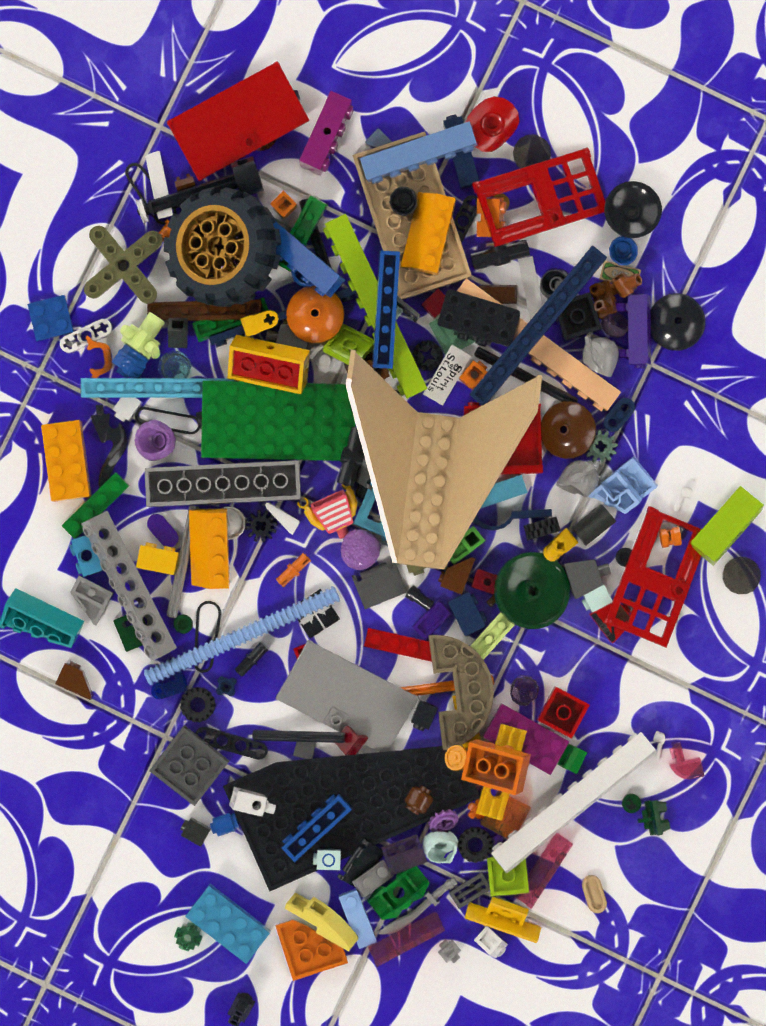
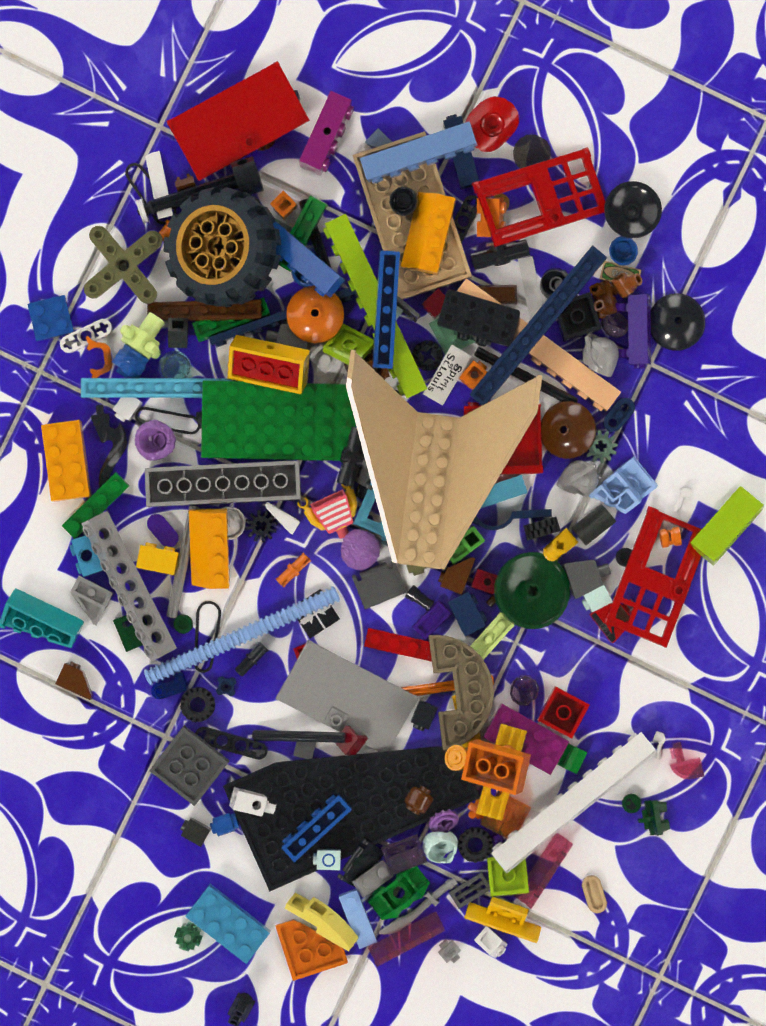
(255, 323): yellow piece -> none
(741, 575): clear smoke tile -> none

